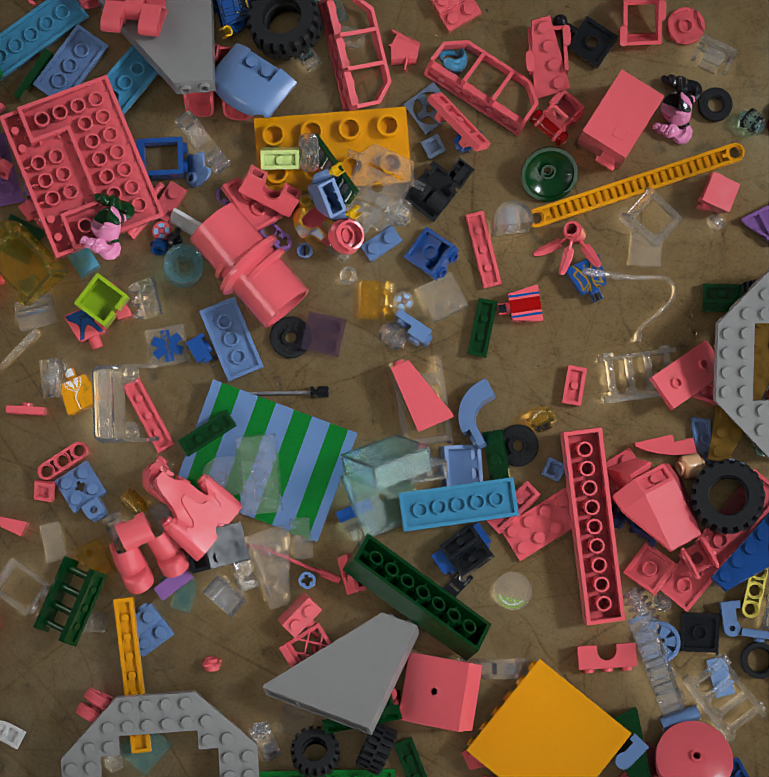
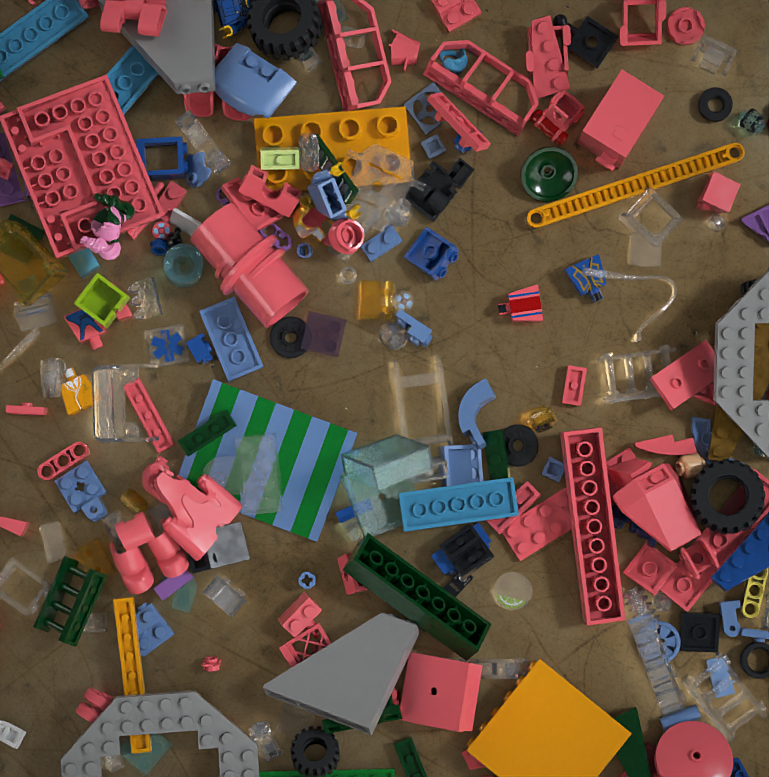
(27, 83): dark green tile -> none
(29, 212): coral plate -> none
(44, 490): coral plate -> none
(71, 62): medium blue plate -> none
(244, 575): clear panel -> none
(271, 562): clear wedge -> none
(301, 538): clear slope -> none
(321, 572): coral piece -> none
(322, 392): piece -> none
(376, 749): black tyre -> none
(421, 400): coral slope -> none
(442, 297): clear plate -> none
(482, 327): dark green plate -> none
(483, 249): coral tile -> none
(511, 218): clear brick -> none
(575, 235): coral plant -> none
(623, 657): coral arch -> none
(635, 750): medium blue leg -> none
(678, 108): hair -> none
(719, 296): dark green plate -> none

